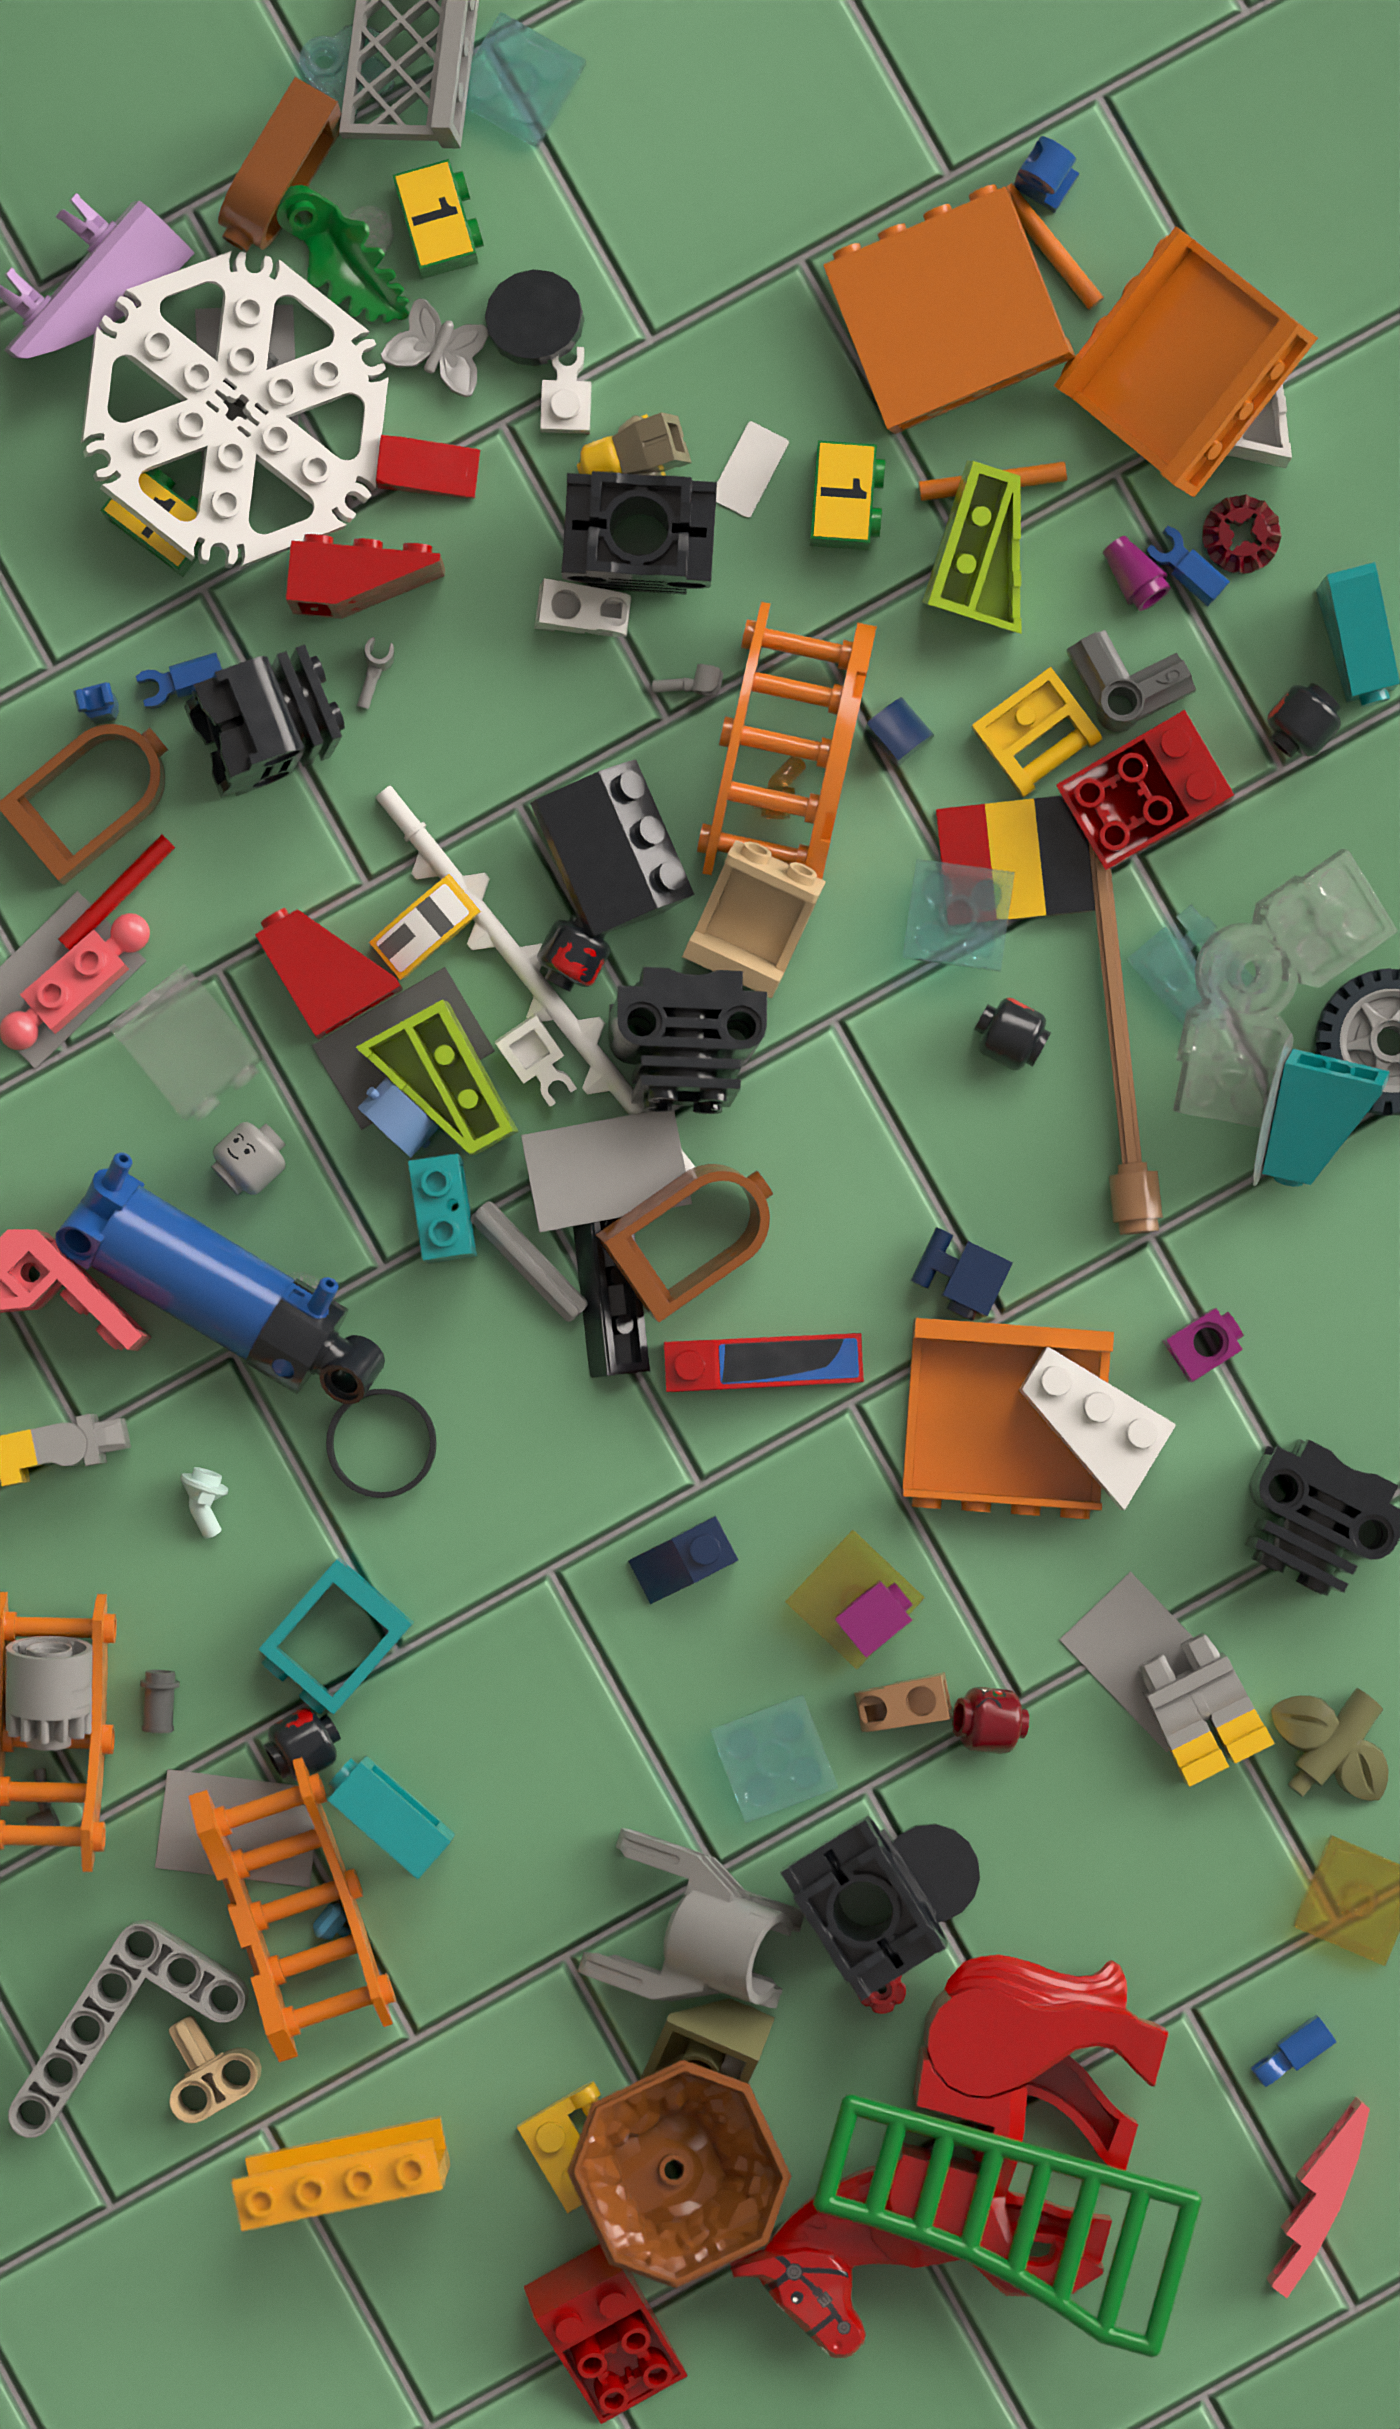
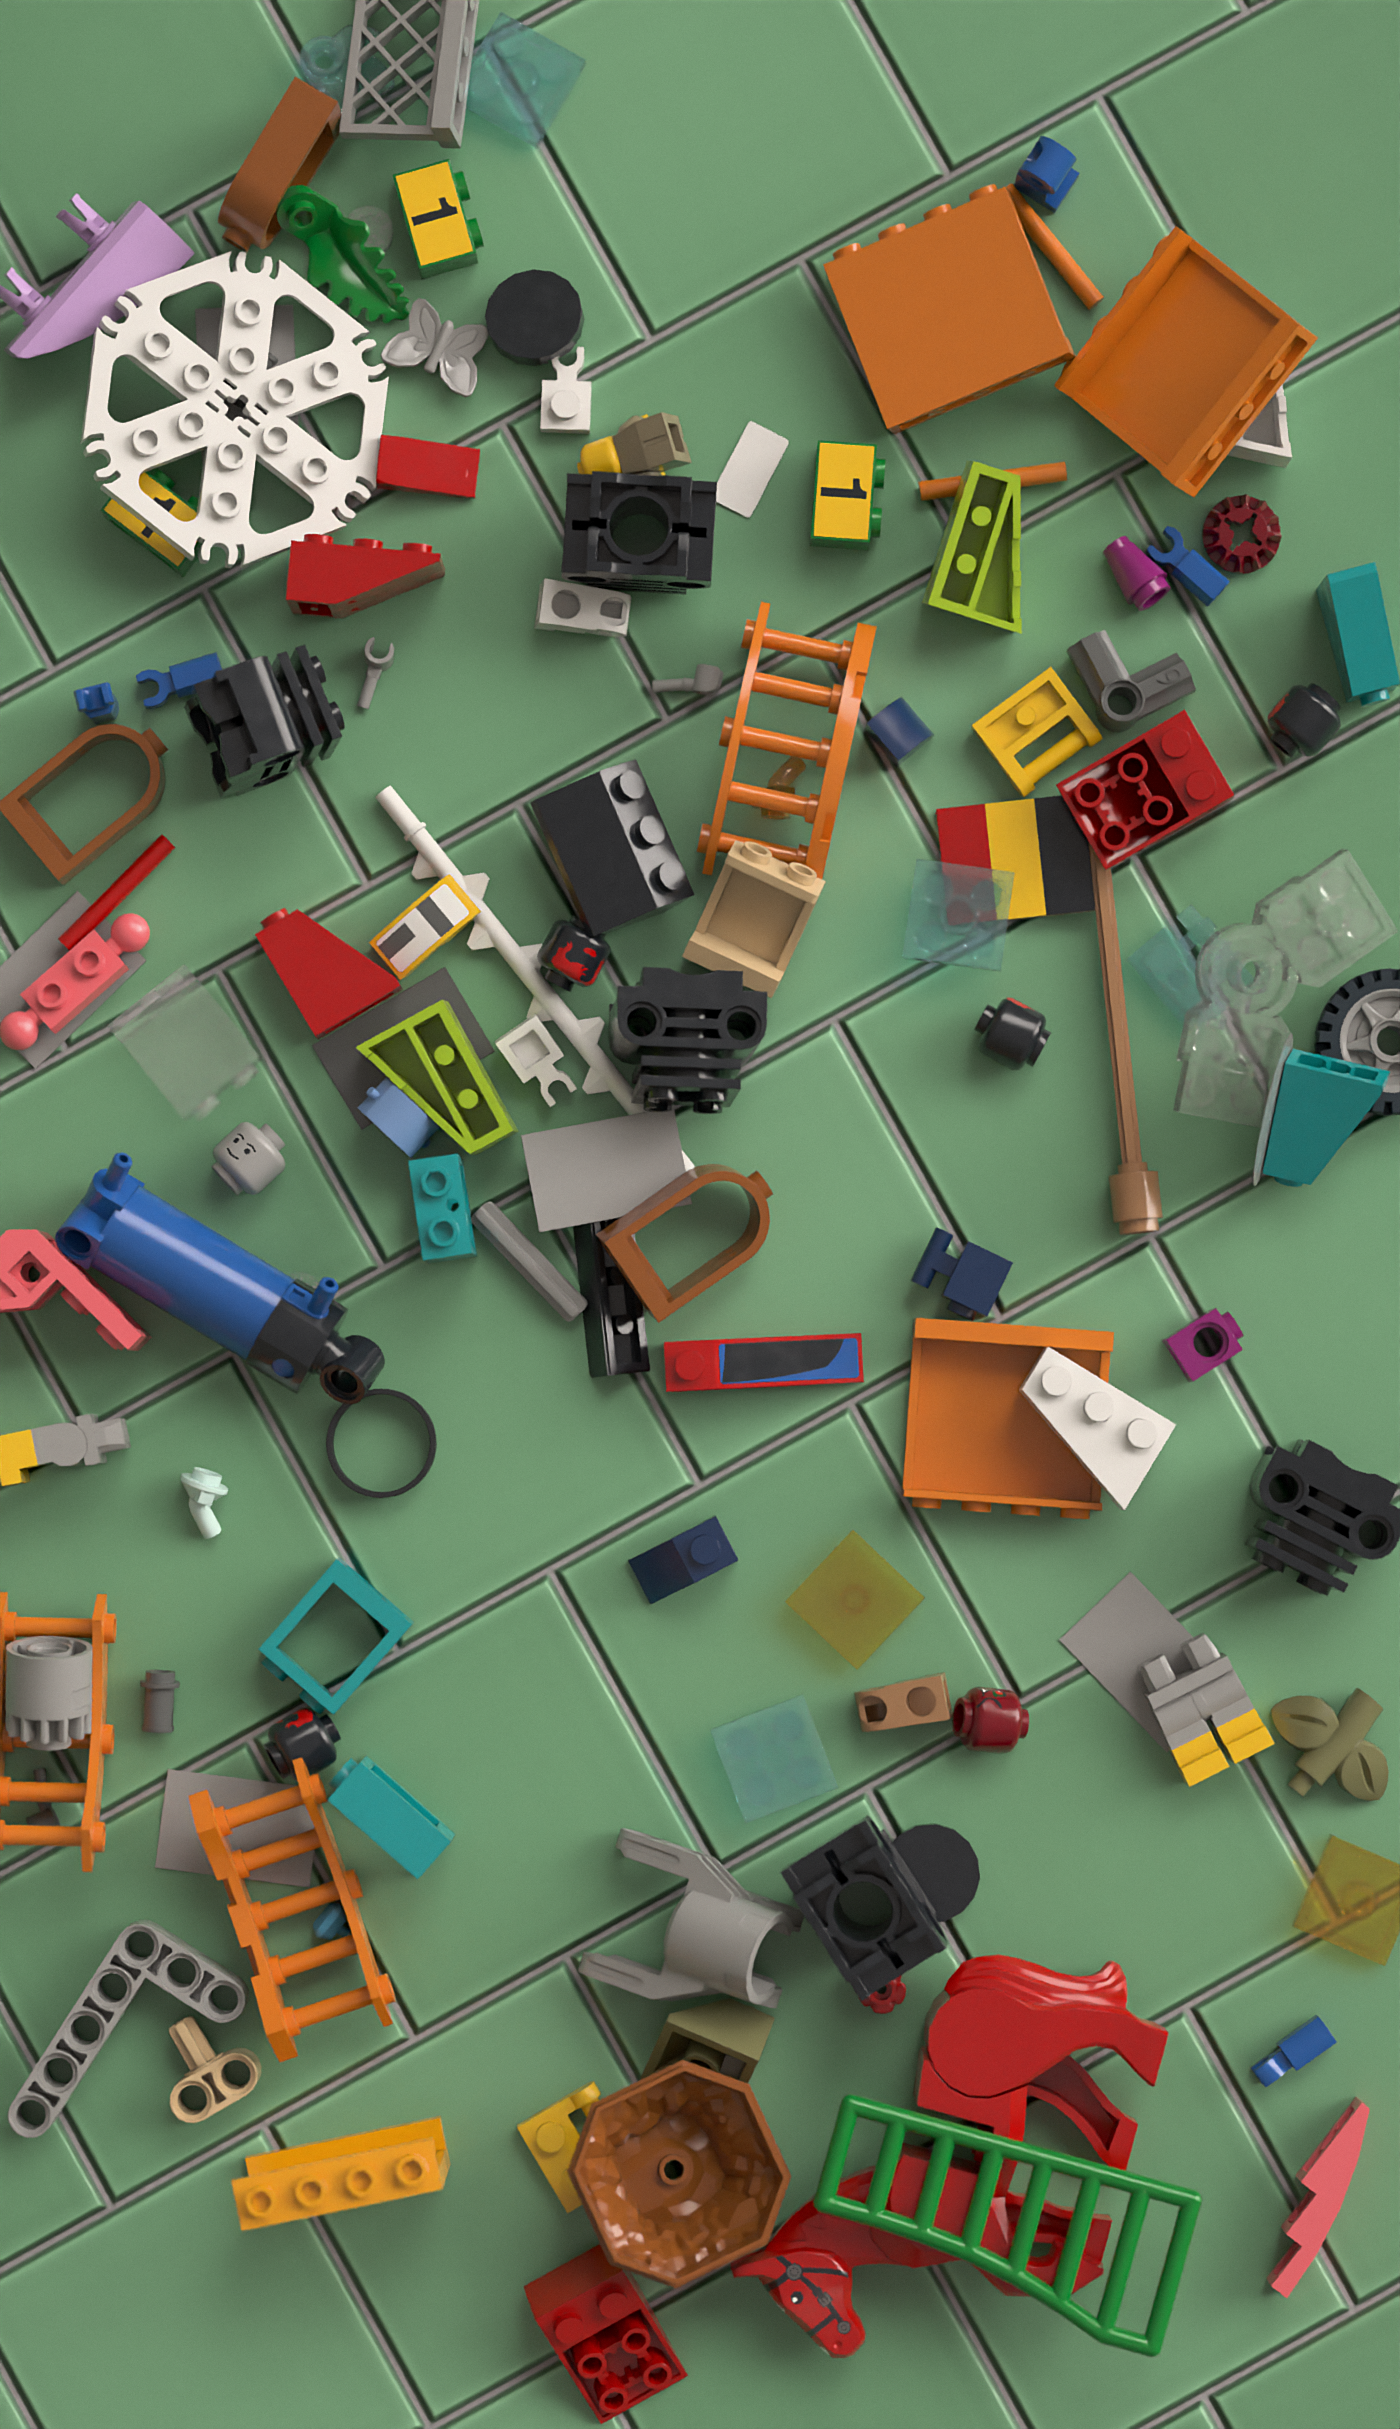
(875, 1616): magenta brick -> none

